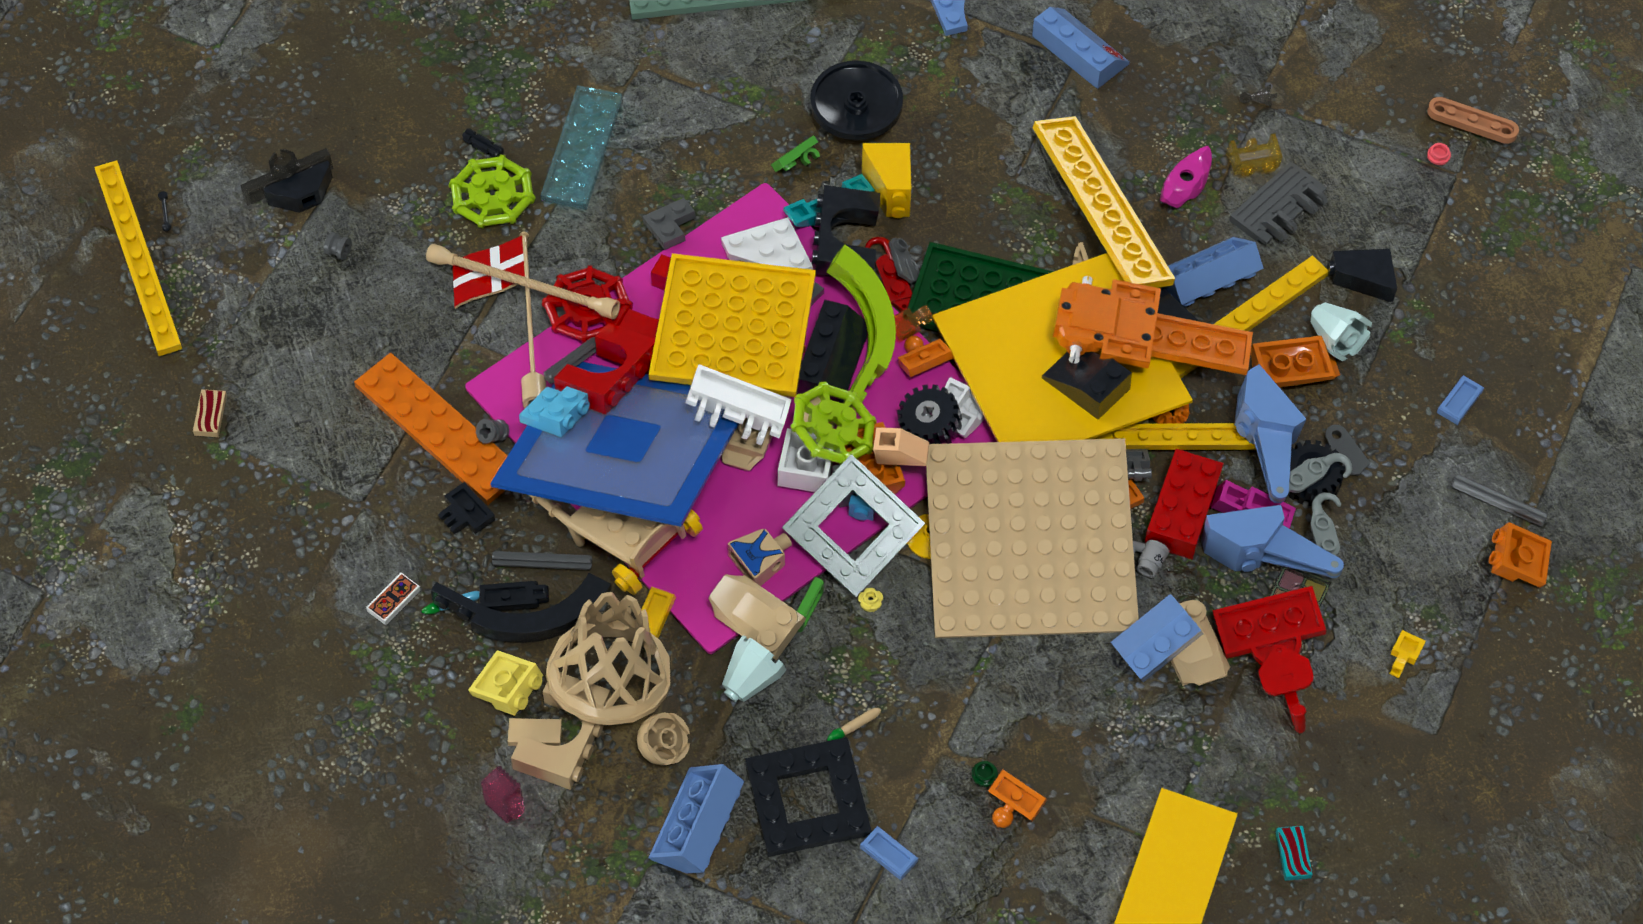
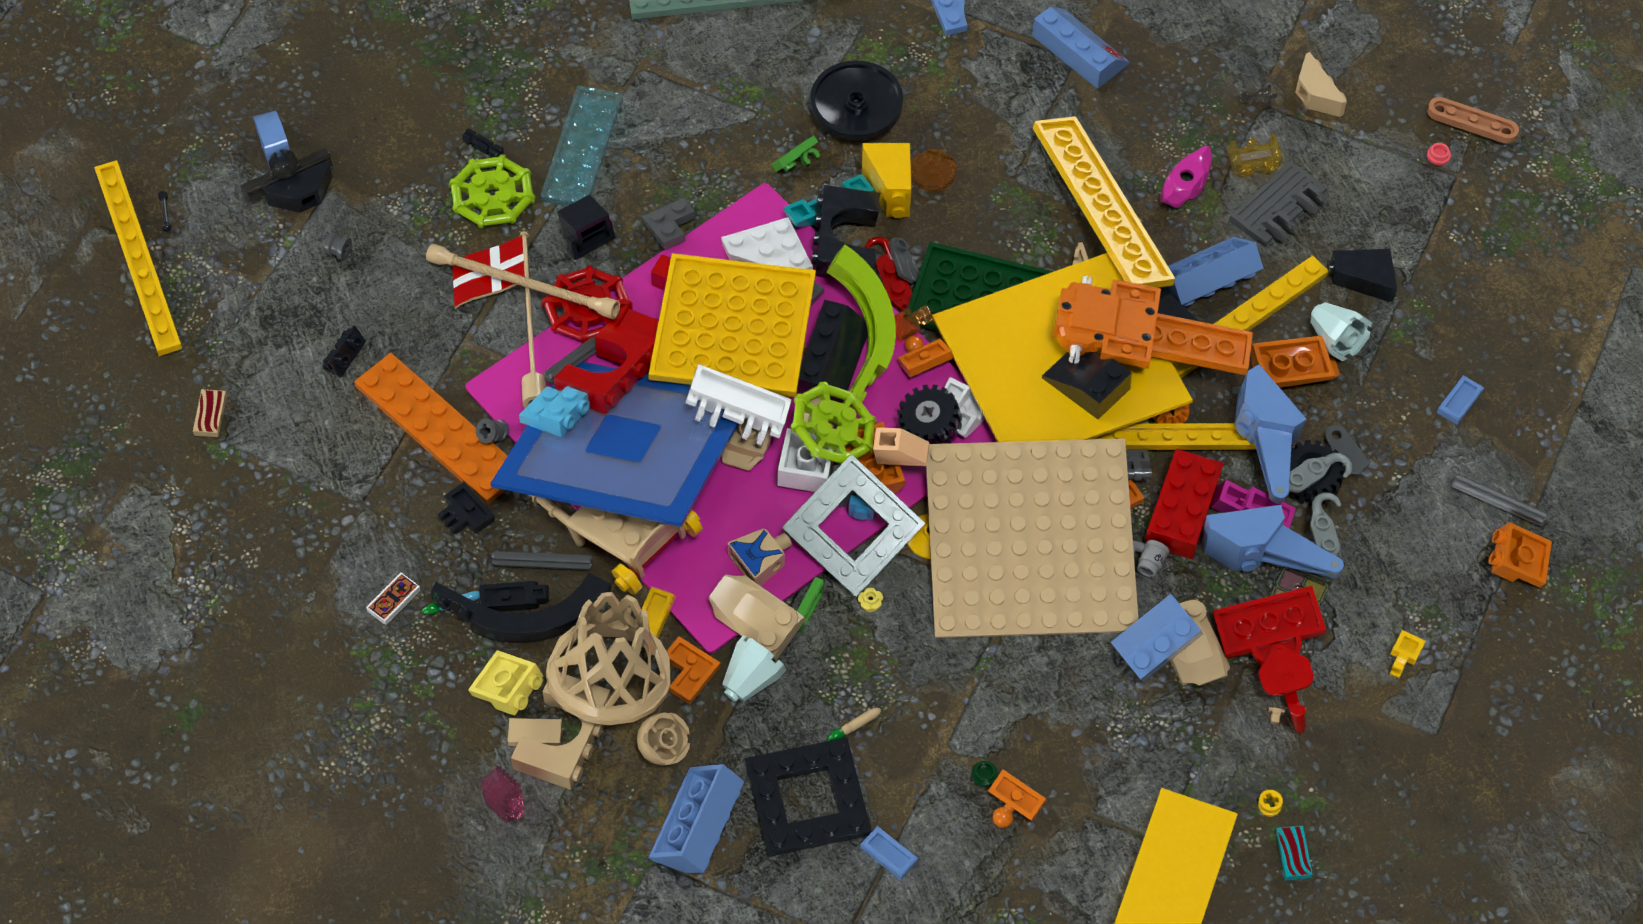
(270, 133): none -> medium blue beam
(346, 350): none -> black hinge
(585, 226): none -> black plate
(695, 667): none -> orange plate
(933, 170): none -> clear orange tile
(1275, 714): none -> tan piece
(1275, 797): none -> yellow bush
(1318, 89): none -> tan slope

